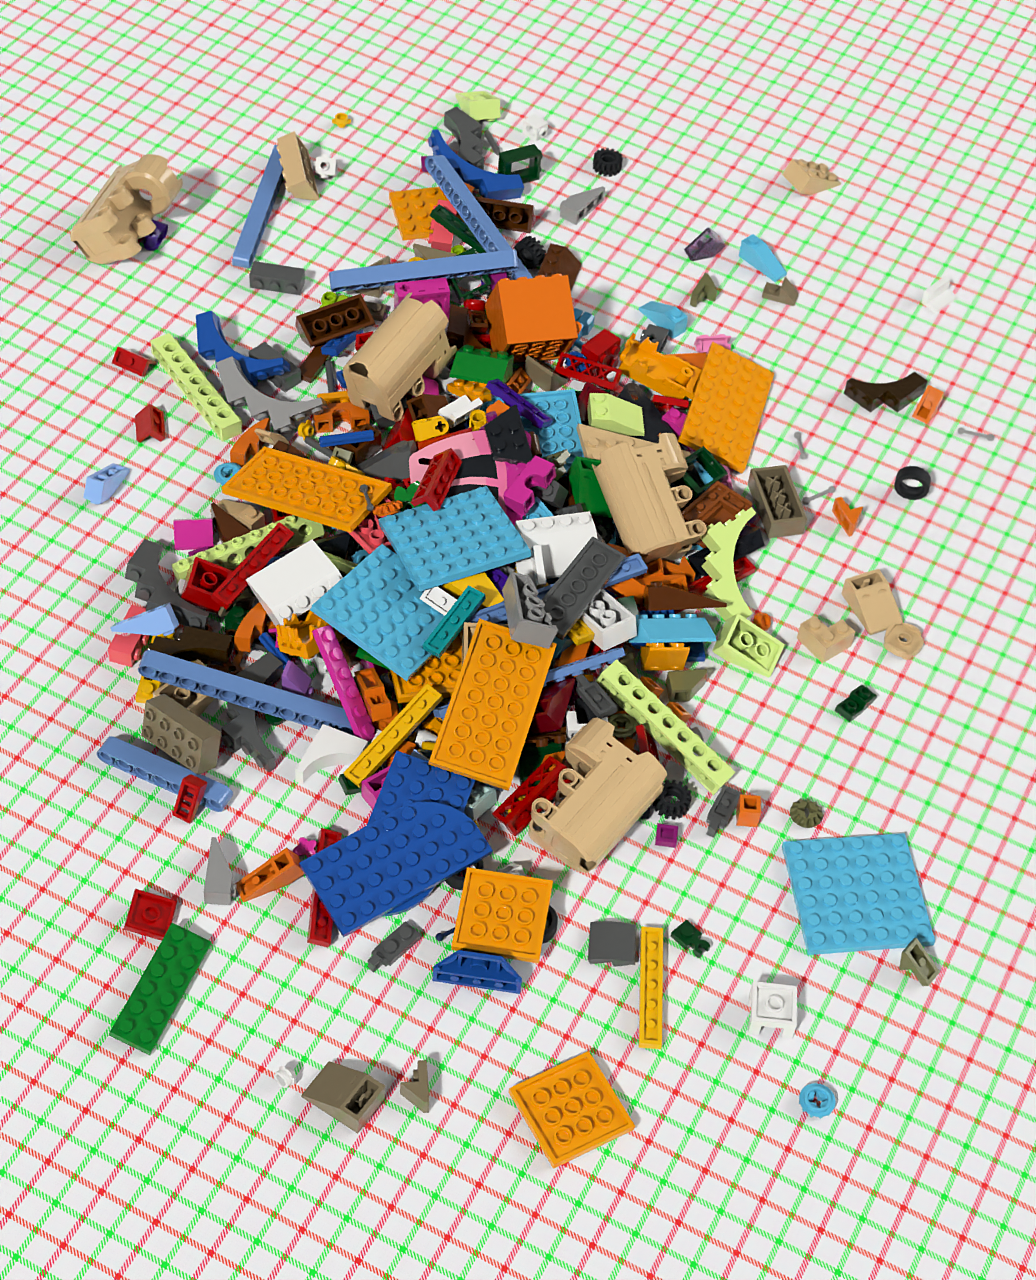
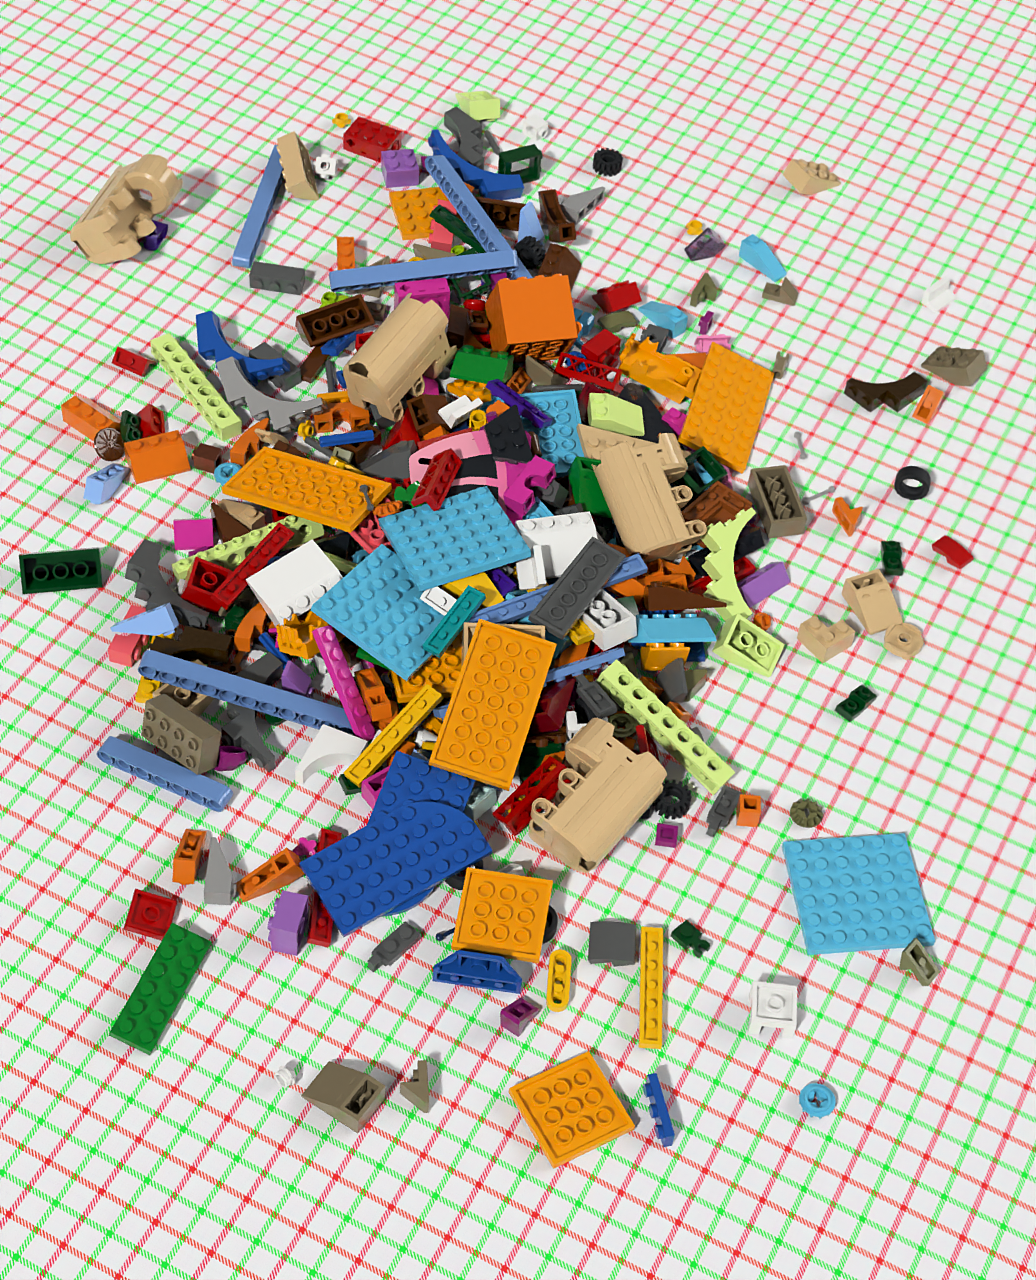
(60, 570): none -> dark green slope
(88, 416): none -> orange slope
(109, 444): none -> reddish brown wheel
(130, 426): none -> dark green slope
(156, 457): none -> orange slope
(188, 856): none -> orange slope
(194, 786): red slope -> none
(207, 458): none -> copper brick
(230, 757): none -> magenta rock
(288, 922): none -> medium lavender brick
(345, 253): none -> orange arch
(370, 138): none -> red piece
(399, 168): none -> medium lavender brick
(426, 429): yellow piece -> none
(517, 1015): none -> magenta slope
(526, 612): light grey wedge -> none
(529, 224): none -> light blue slope
(551, 215): none -> reddish brown arch
(558, 973): none -> yellow plate
(559, 460): olive slope -> none
(578, 387): none -> dark grey bar
(616, 320): none -> olive slope
(617, 296): none -> red slope
(659, 1110): none -> blue plate
(669, 402): red plate -> none
(673, 682): none -> dark grey slope
(694, 227): none -> yellow plate
(706, 322): none -> magenta plate
(763, 583): none -> medium lavender panel
(780, 365): none -> dark tan bar
(891, 558): none -> dark green slope
(955, 553): none -> red slope
(956, 365): none -> dark tan slope
(990, 437): light grey hinge -> none

